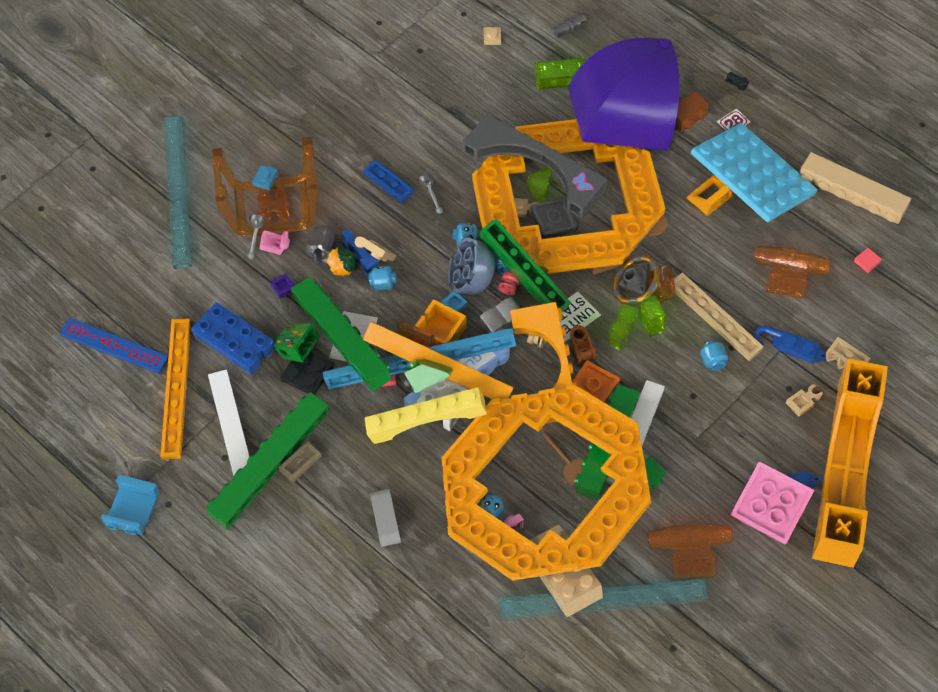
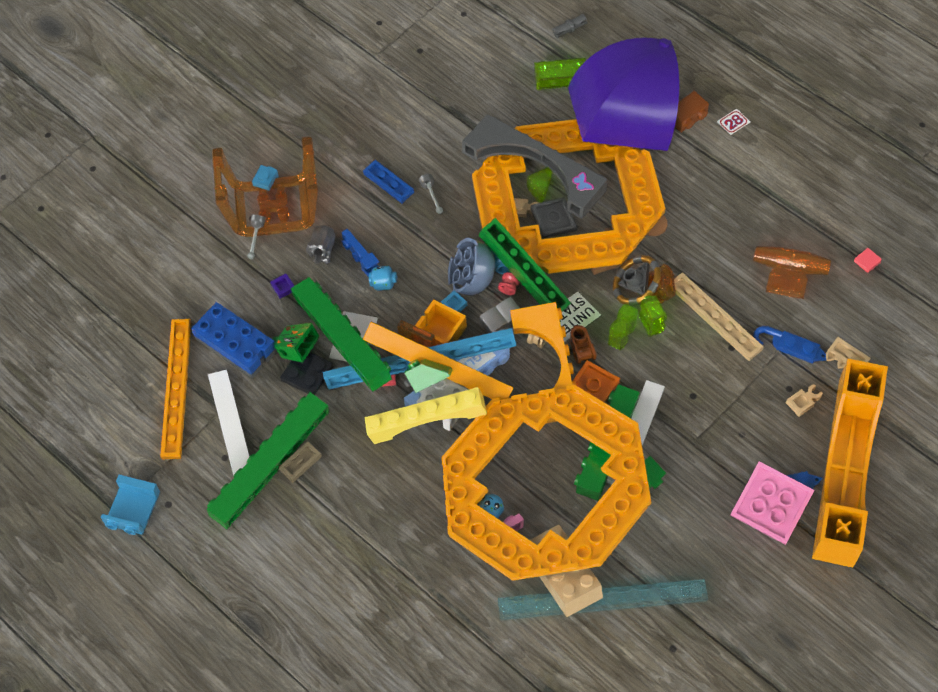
(114, 346): blue tile -> none
(177, 193): clear light blue plate -> none
(274, 242): bright pink bracket -> none
(341, 261): piece -> none
(377, 250): tan plate -> none
(385, 517): light grey beam -> none
(465, 230): dark azure head -> none
(492, 35): tan plate -> none
(572, 467): medium nougat piece -> none
(691, 547): clear orange plate -> none
(713, 202): light orange tile -> none
(714, 355): dark azure head -> none
(741, 83): black pin -> none
(754, 172): medium azure plate -> none
(855, 188): tan brick -> none

